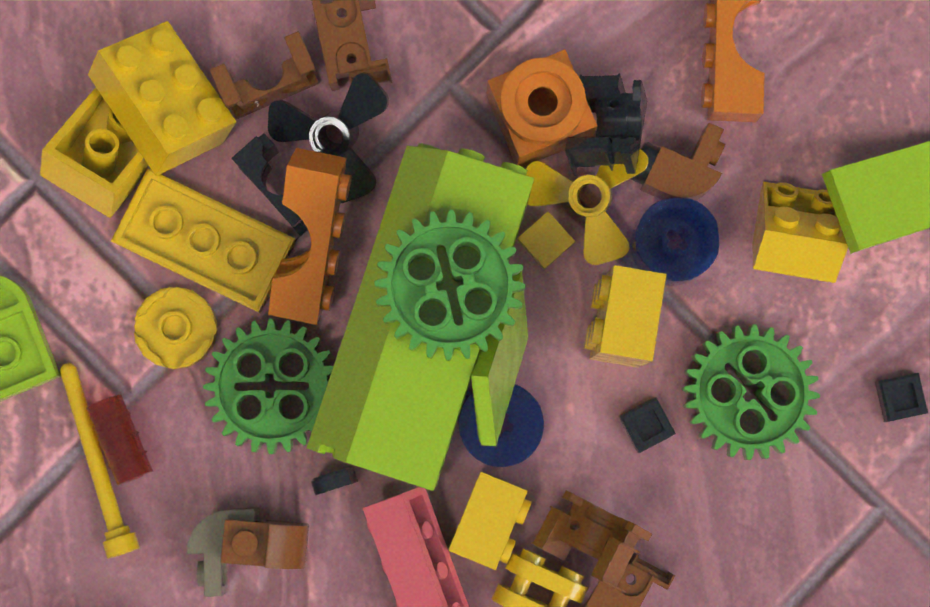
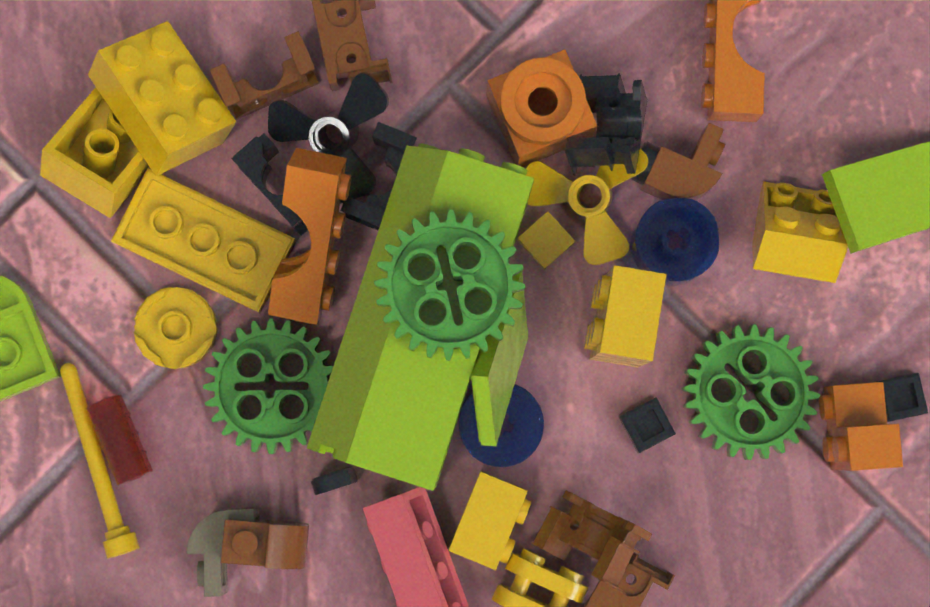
(373, 209): none -> black piece
(859, 428): none -> orange brick

